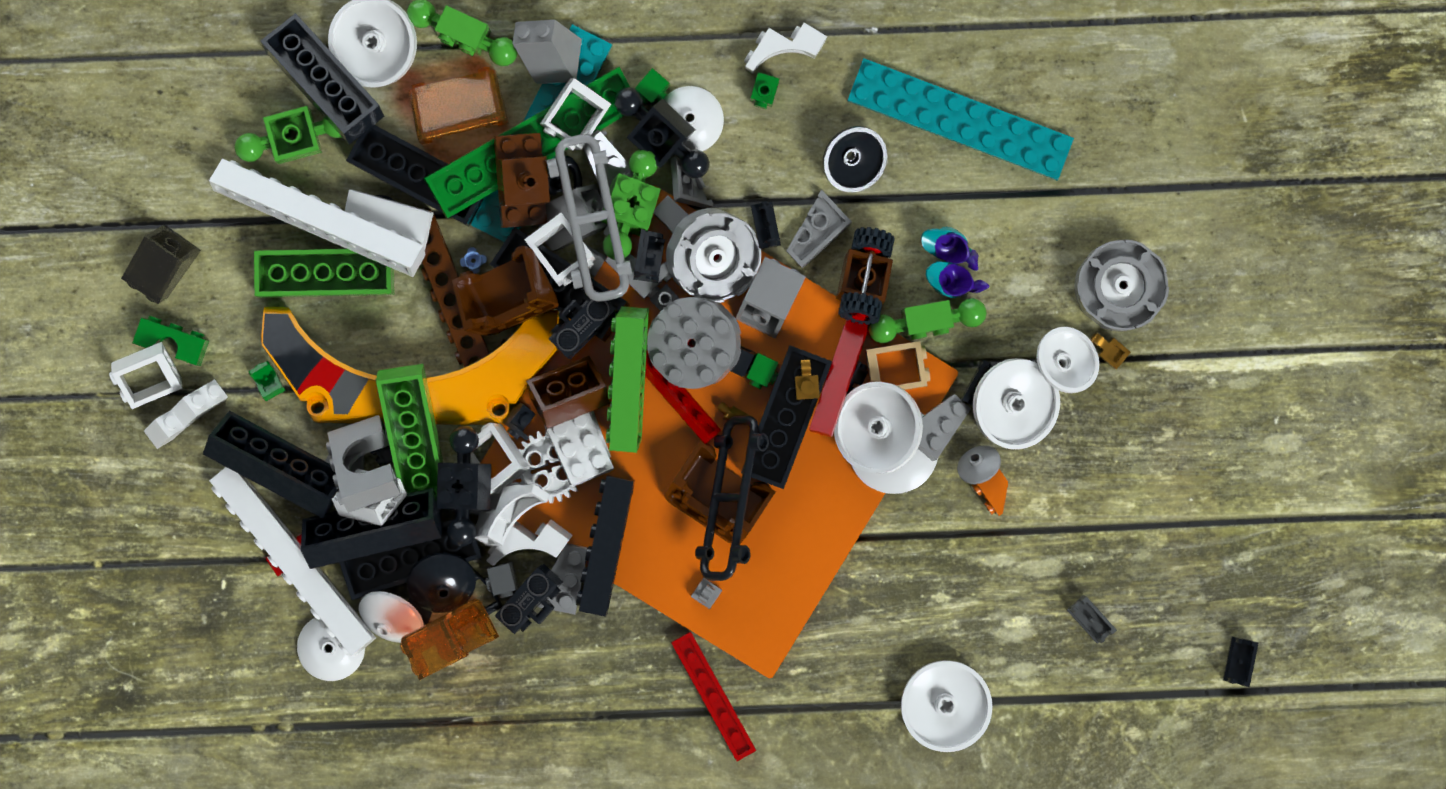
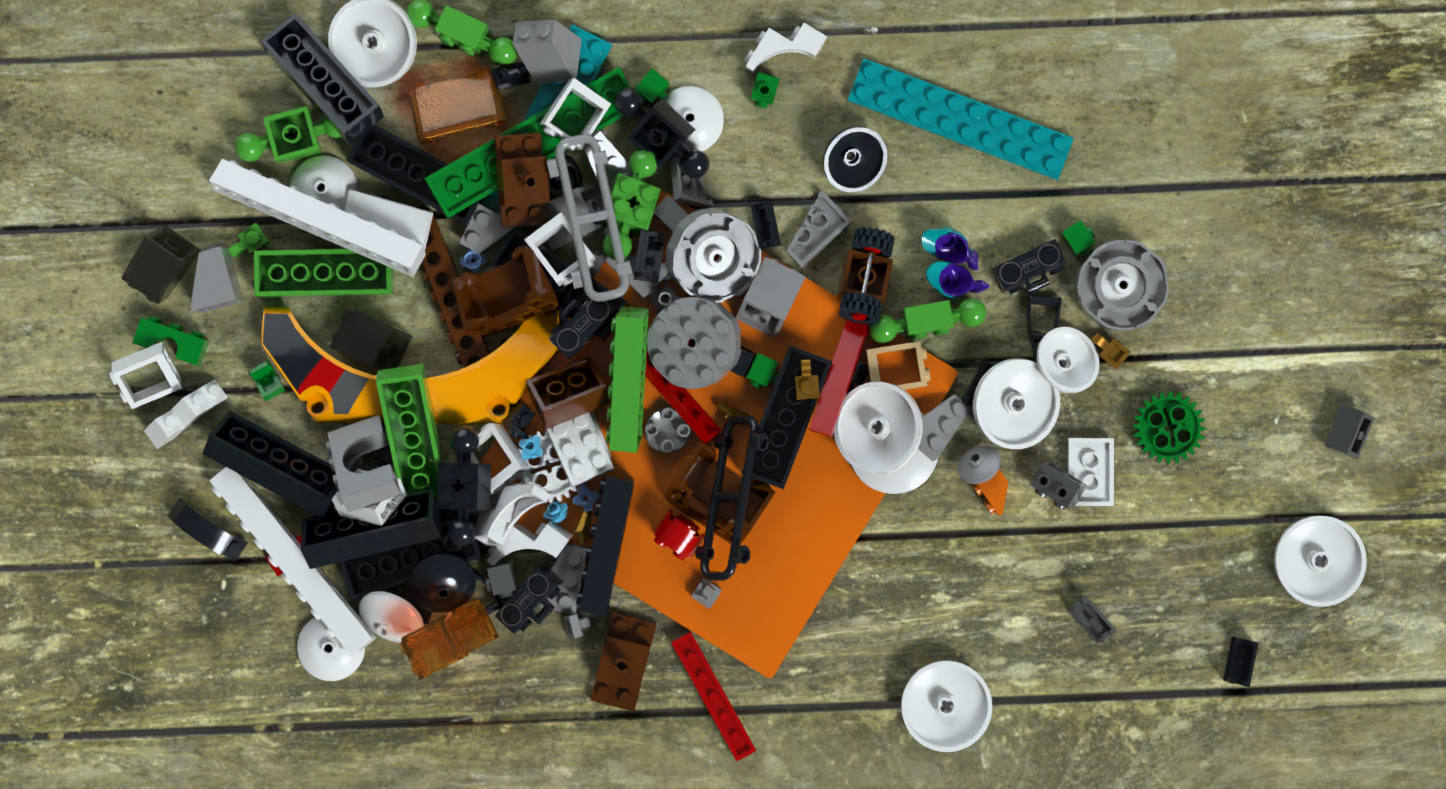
(206, 531): none -> black arch
(215, 281): none -> light grey slope
(251, 240): none -> bright green plate
(328, 171): none -> white dish
(370, 340): none -> clear smoke slope
(483, 229): none -> light grey wing
(510, 75): none -> black hinge
(537, 450): none -> medium azure plate
(556, 511): none -> medium azure plate
(574, 625): none -> light grey tile
(579, 499): none -> light blue plate
(583, 526): none -> pearl gold bar
(623, 661): none -> reddish brown brick
(667, 431): none -> light grey dish
(679, 535): none -> red brick
(1039, 260): none -> black piece
(1044, 301): none -> black piece
(1057, 485): none -> dark grey brick
(1078, 238): none -> green brick
(1093, 464): none -> white plate
(1148, 432): none -> green gear
(1320, 561): none -> white dish
(1349, 431): none -> dark grey brick

